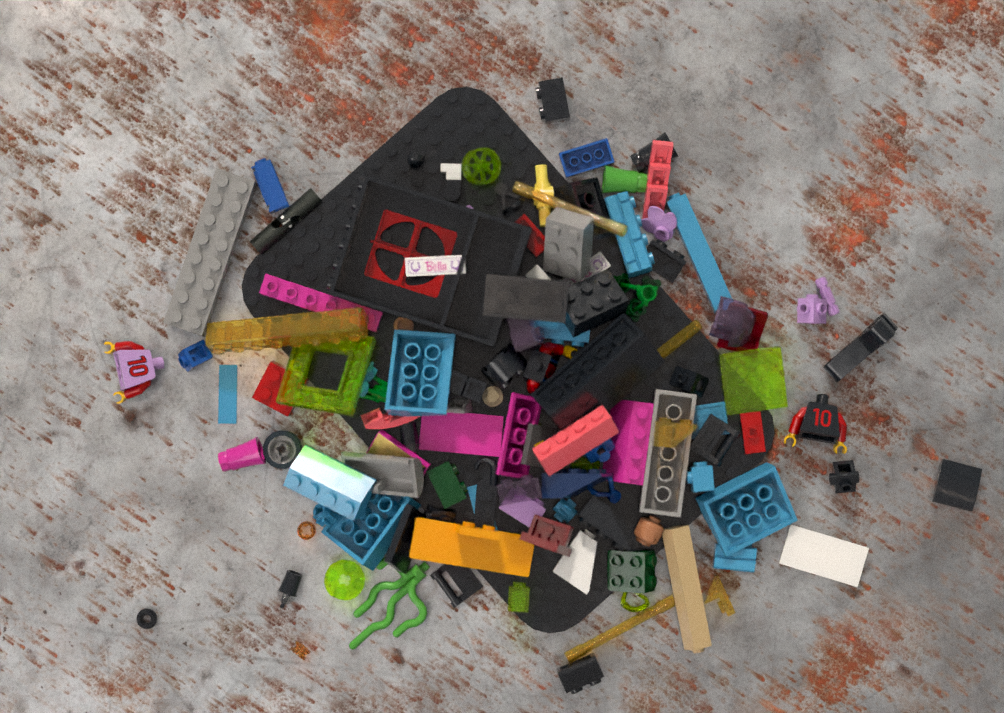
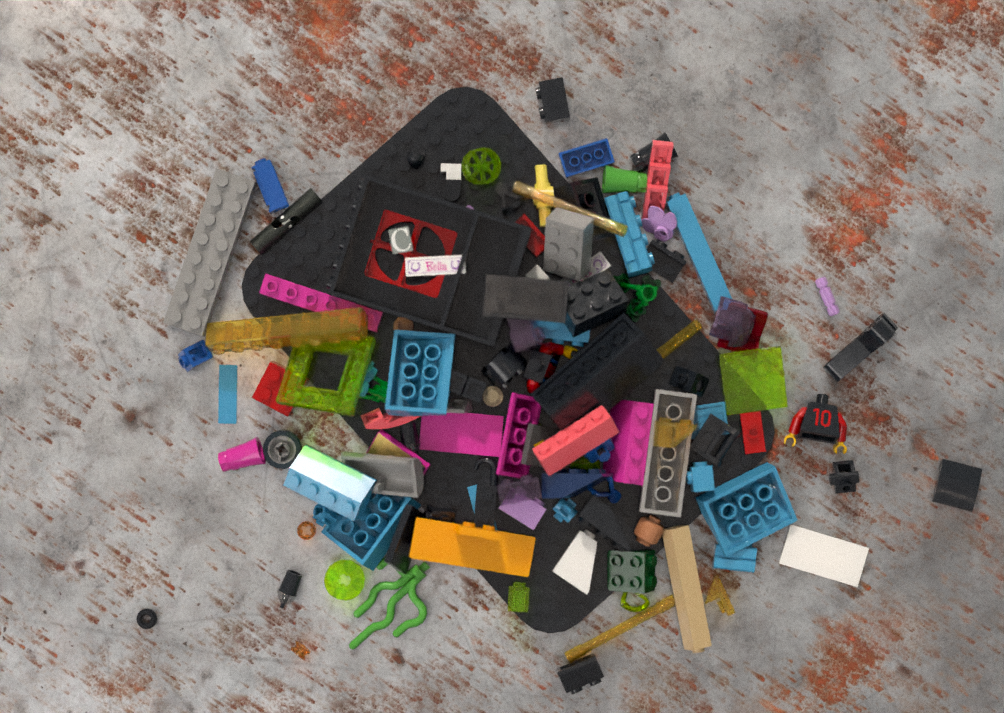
(134, 368): torso -> none
(400, 240): none -> light grey sticker
(447, 484): dark green brick -> none
(464, 579): black plate -> none
(548, 535): dark red bracket -> none
(811, 310): lavender brick -> none

